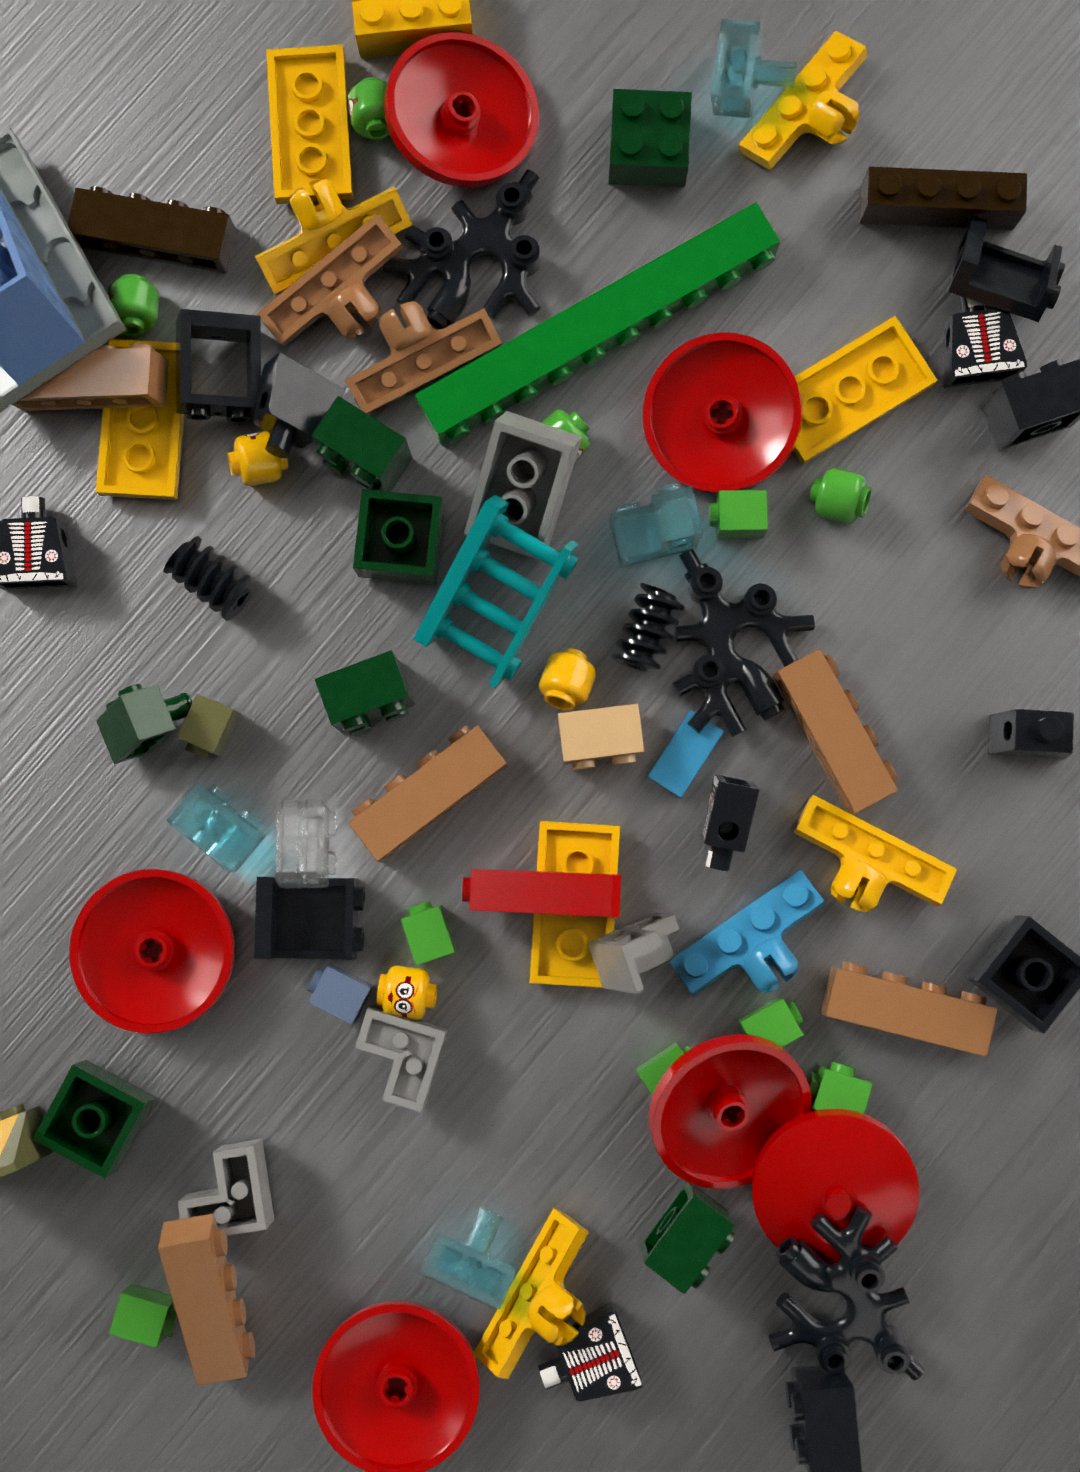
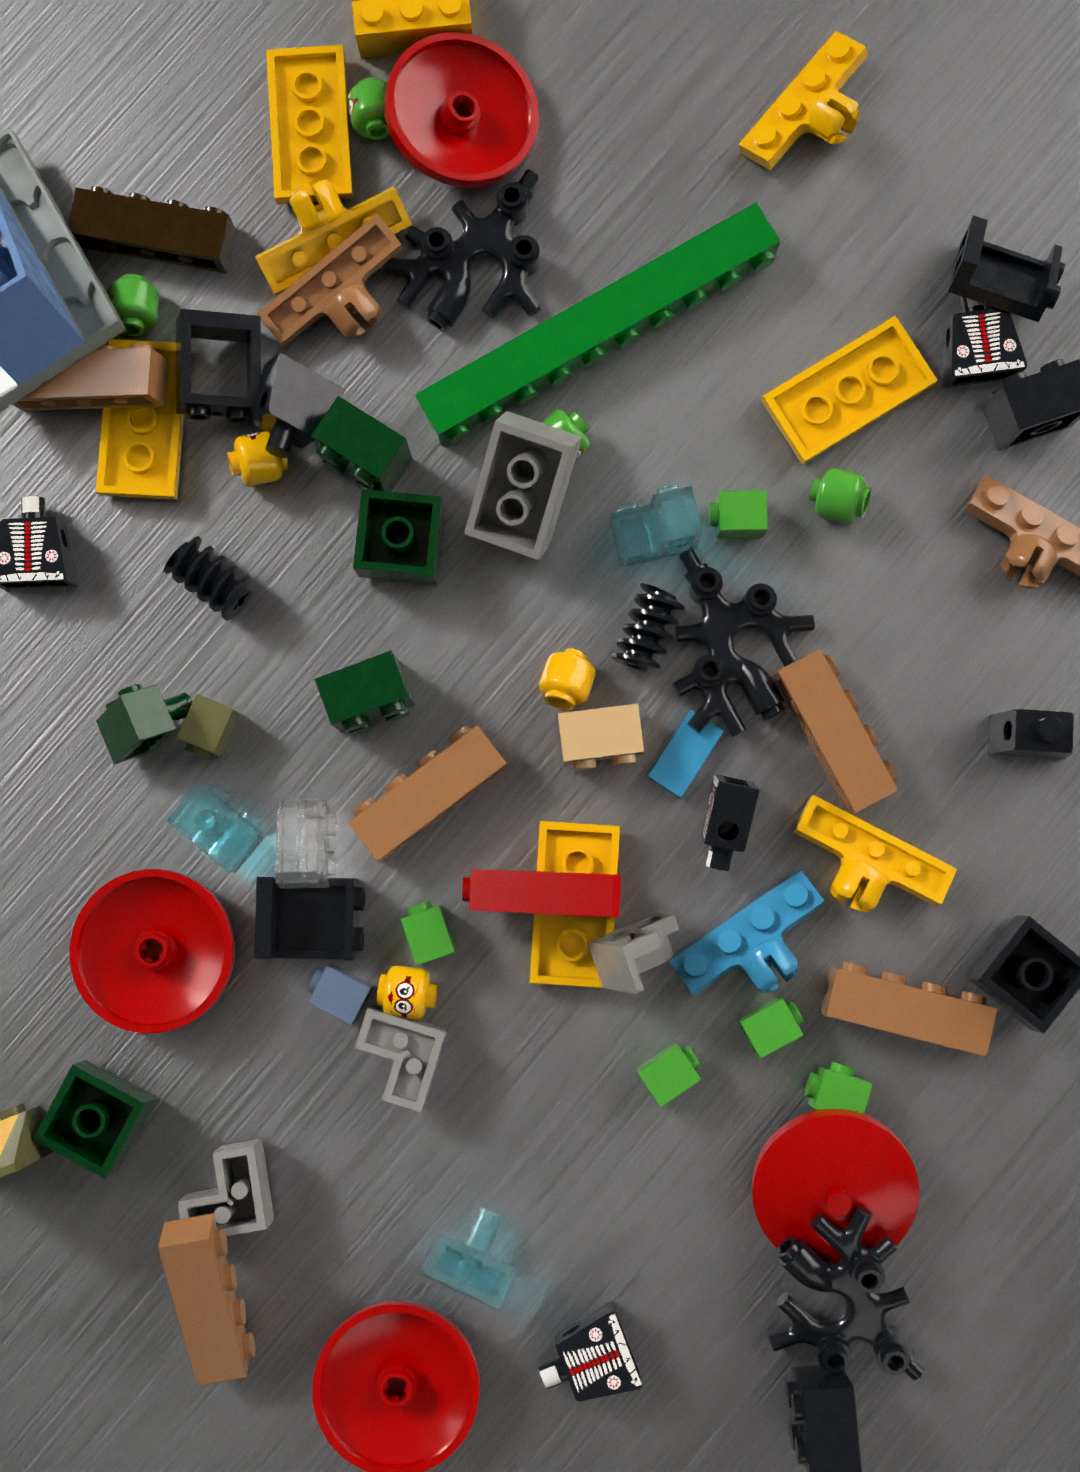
(144, 1316): bright green brick -> none
(420, 354): medium nougat plate -> none
(475, 557): teal fence -> none
(536, 1298): yellow plate -> none
(650, 137): dark green brick -> none
(687, 1238): dark green brick -> none
(722, 413): red dish -> none
(723, 1106): red dish -> none
(742, 69): clear light blue brick -> none
(942, 197): dark brown brick -> none

